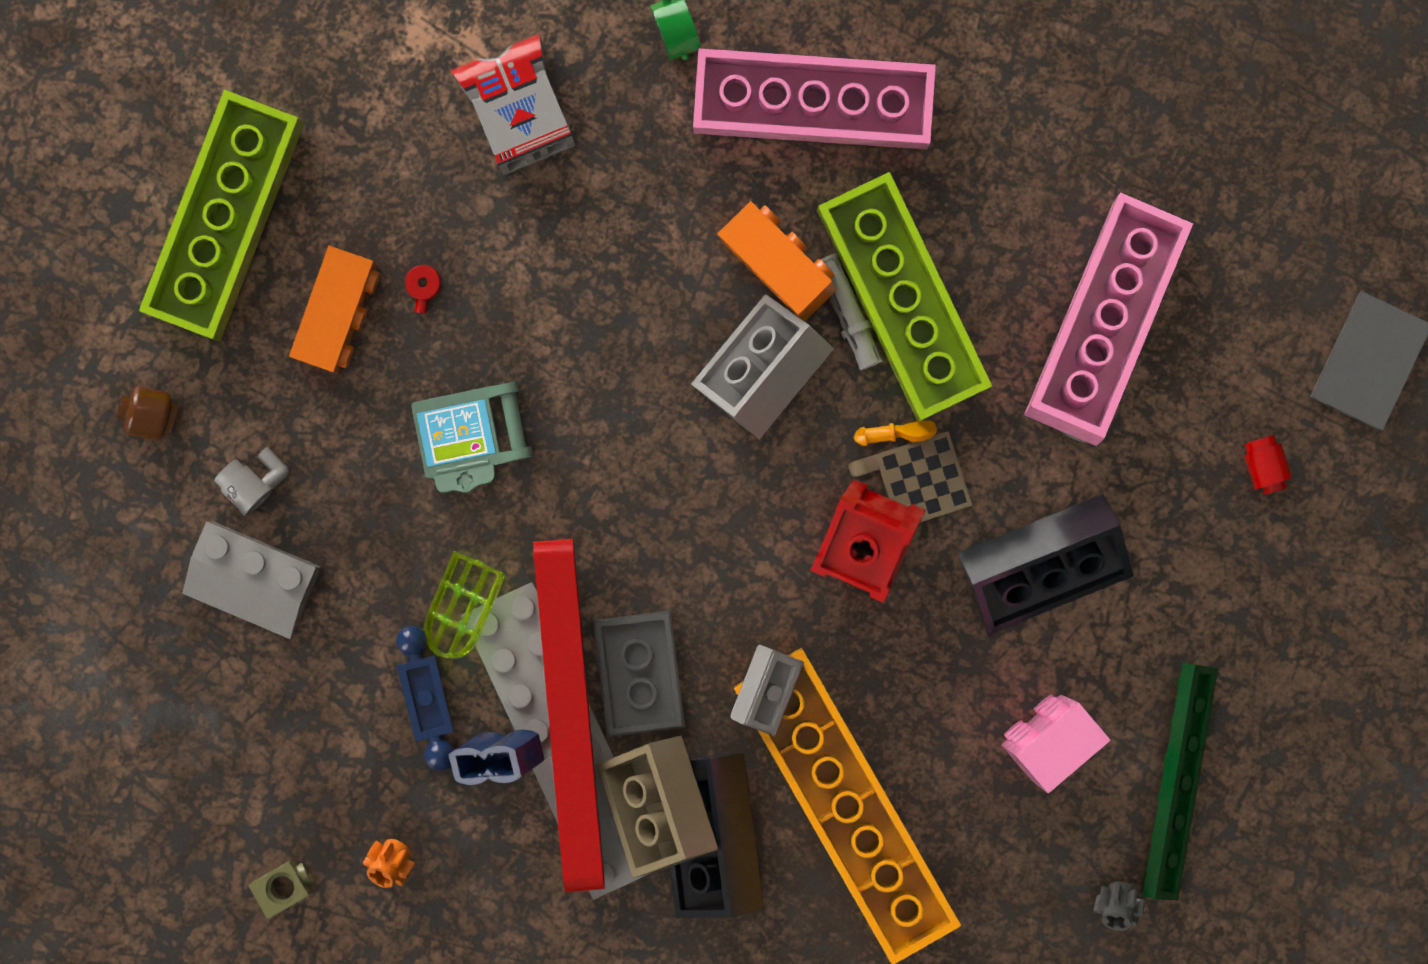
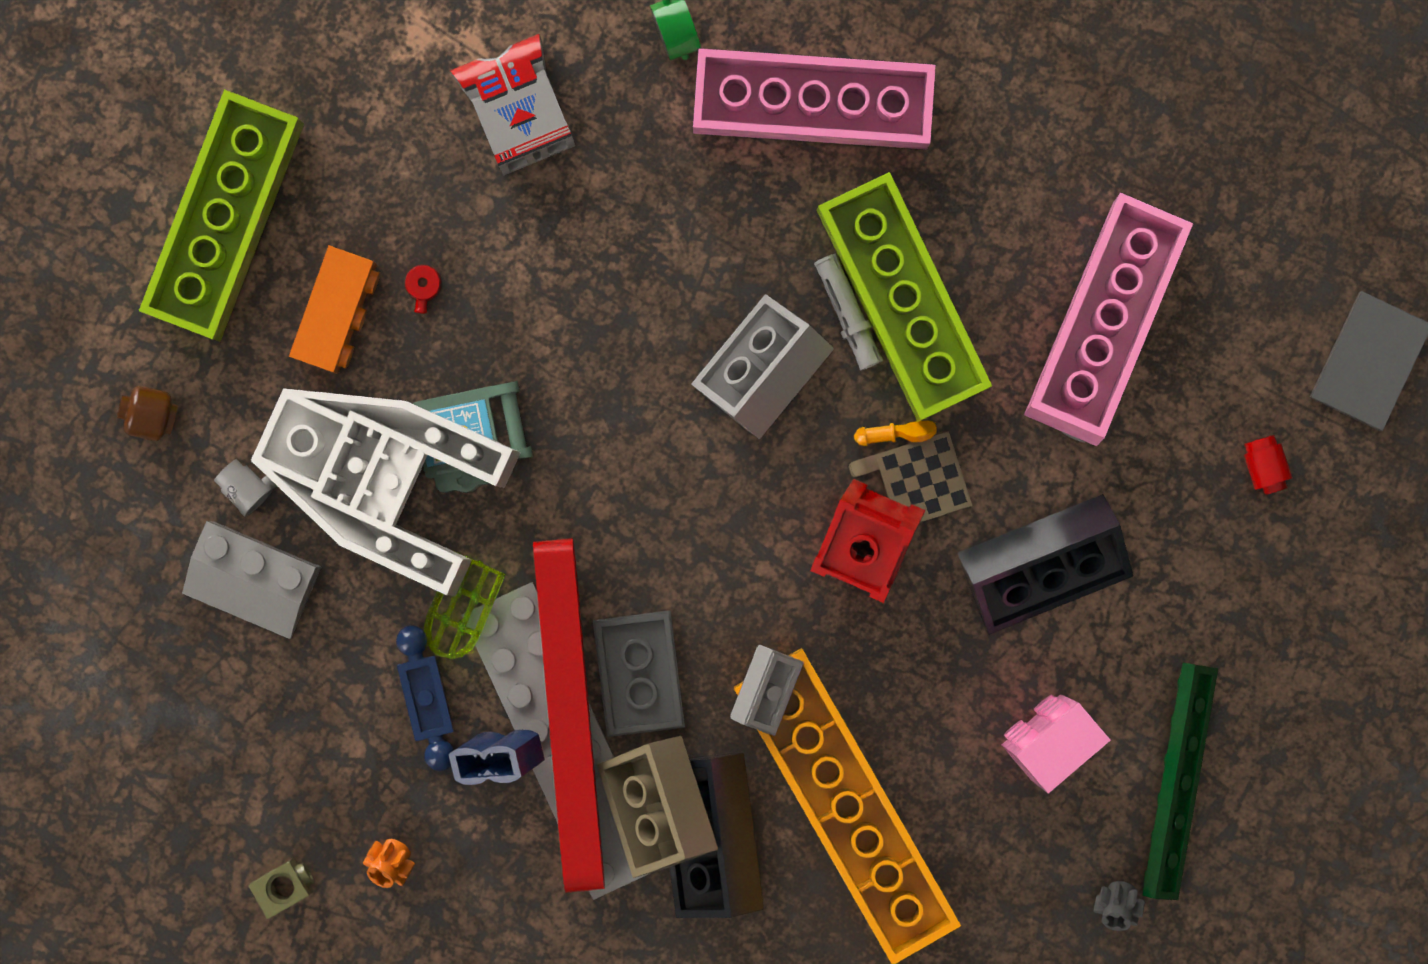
(356, 464): none -> white wedge
(778, 260): orange brick -> none

